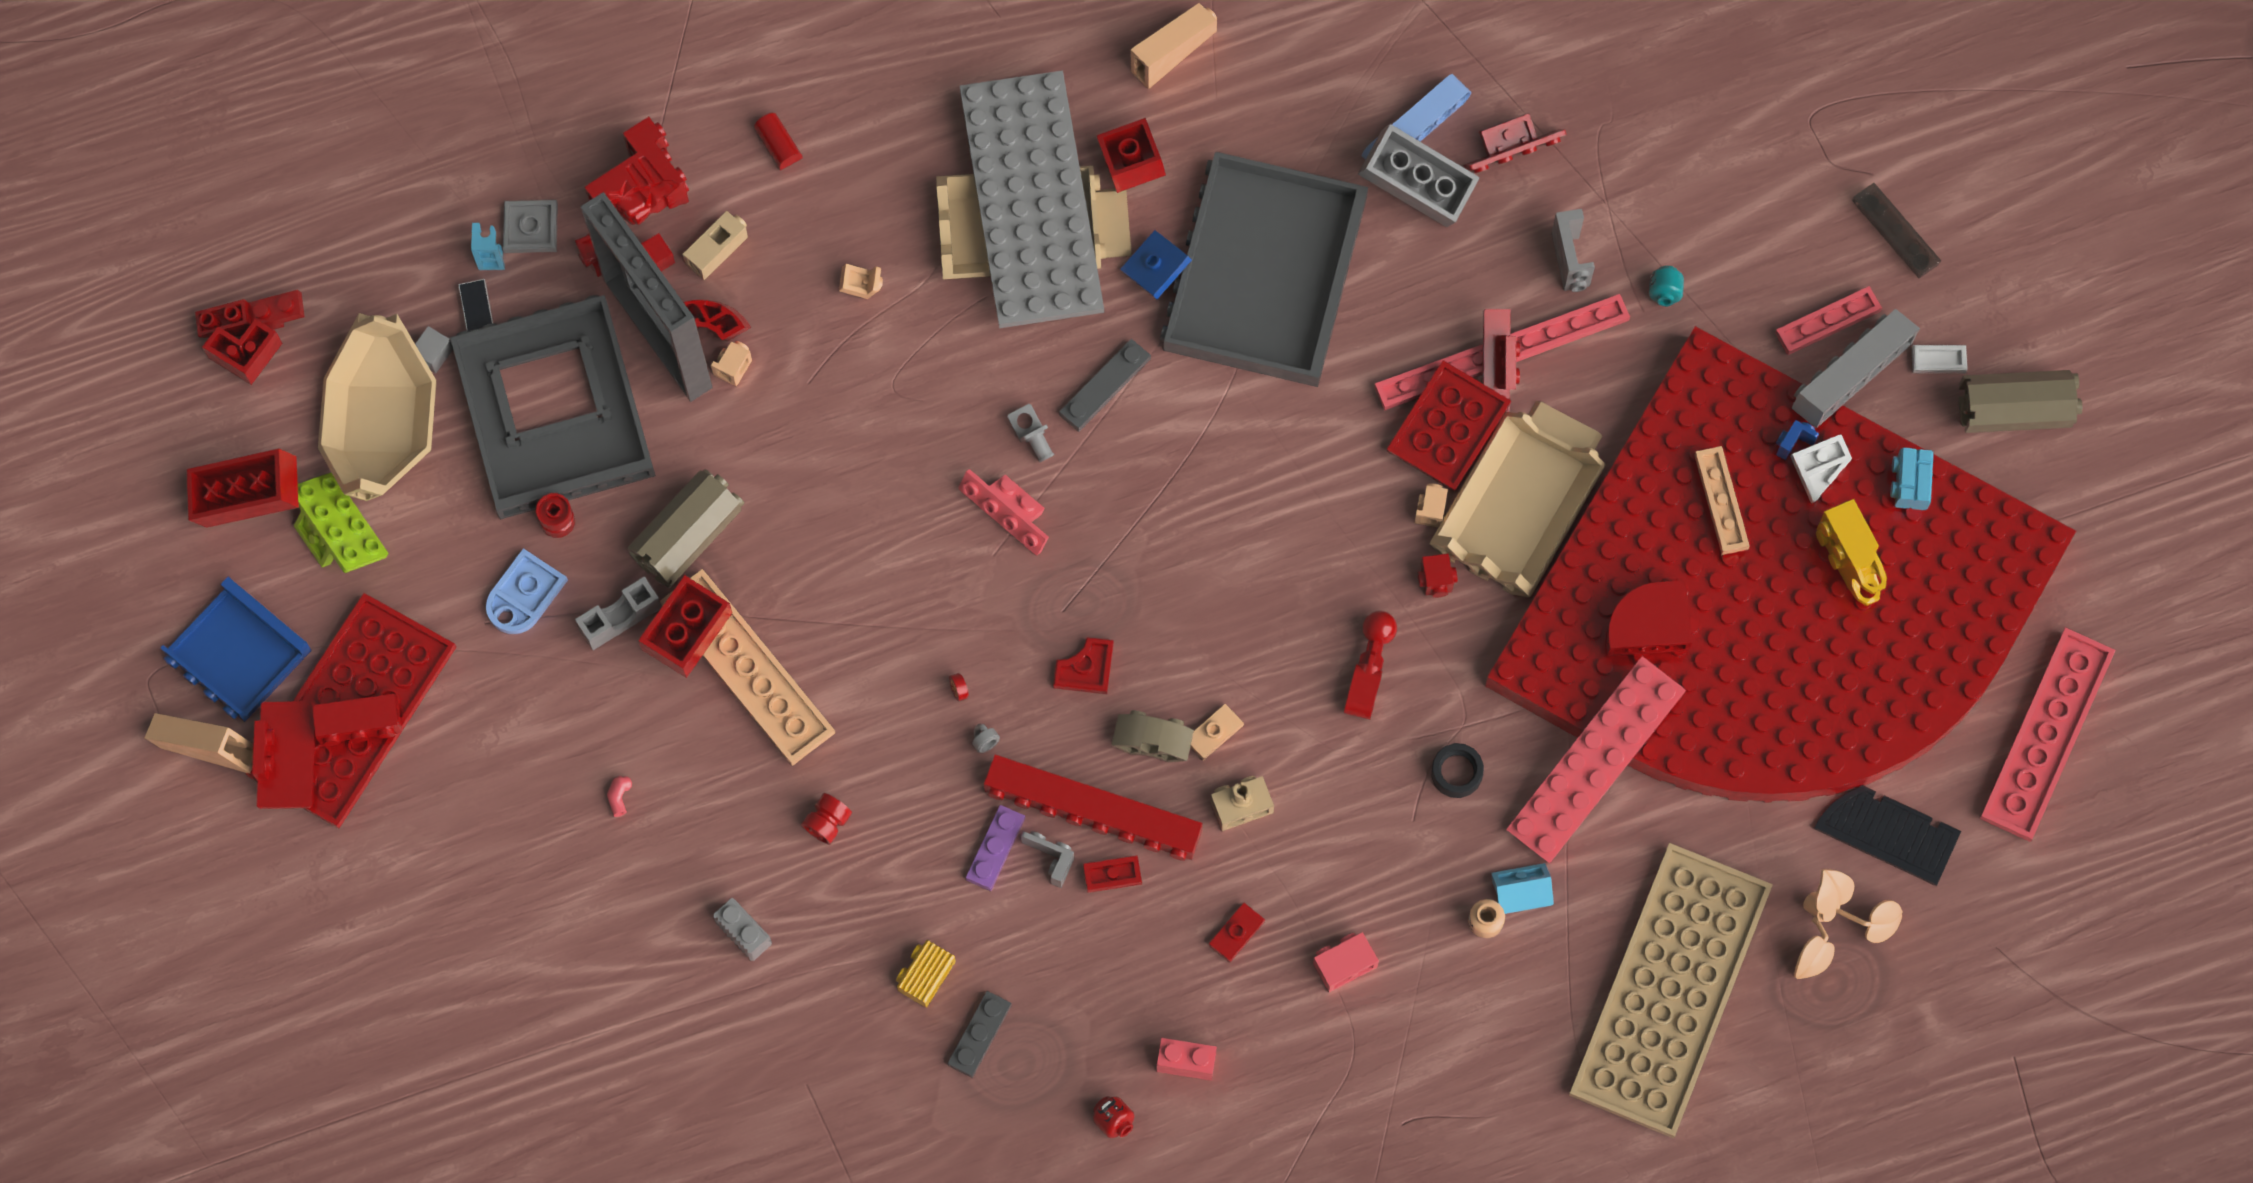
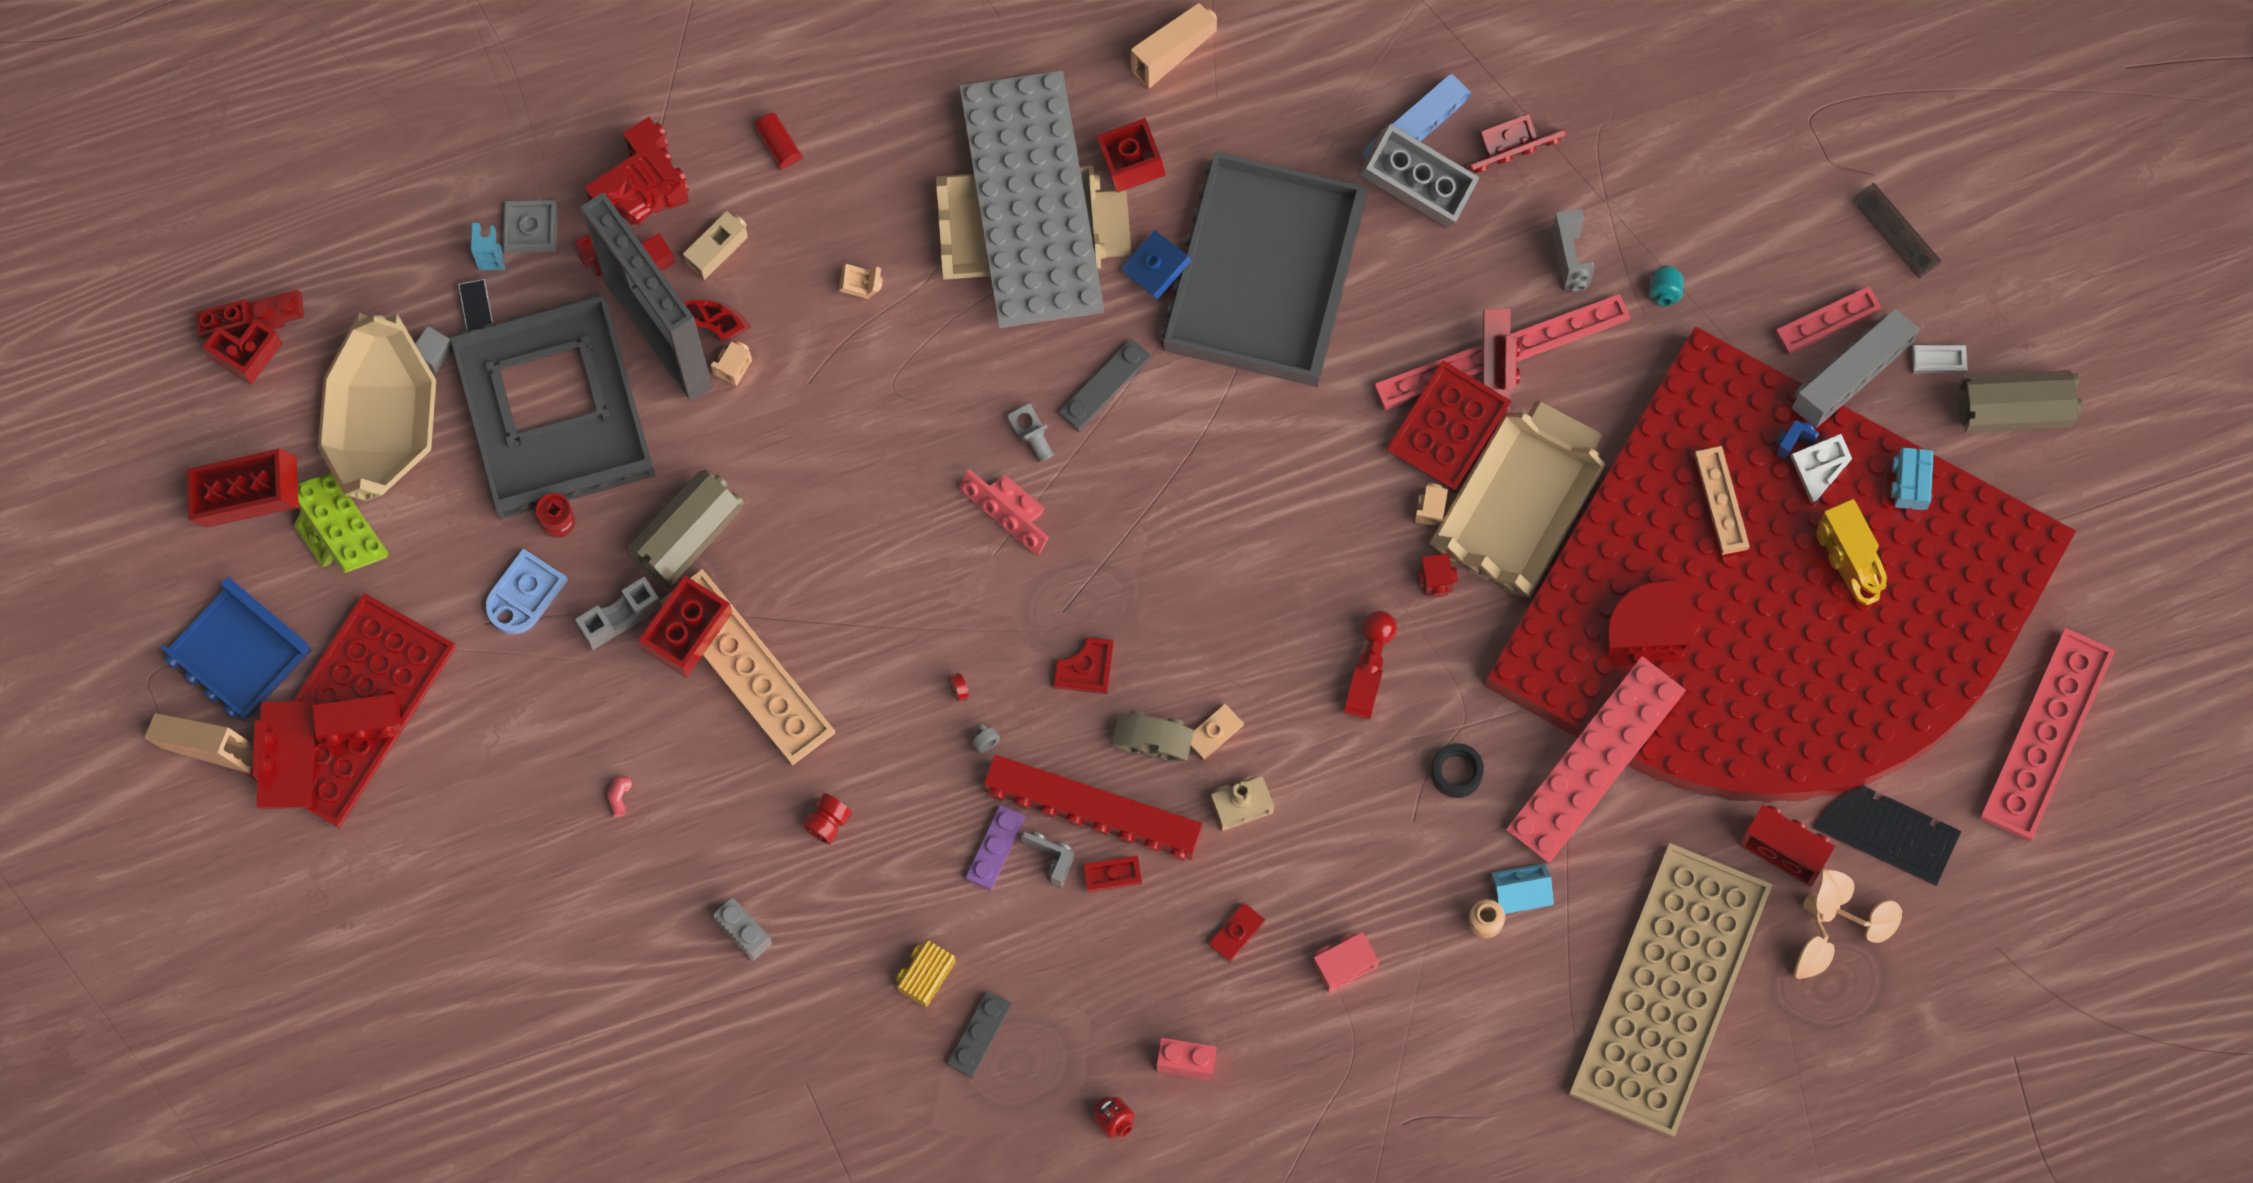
(1787, 844): none -> red brick

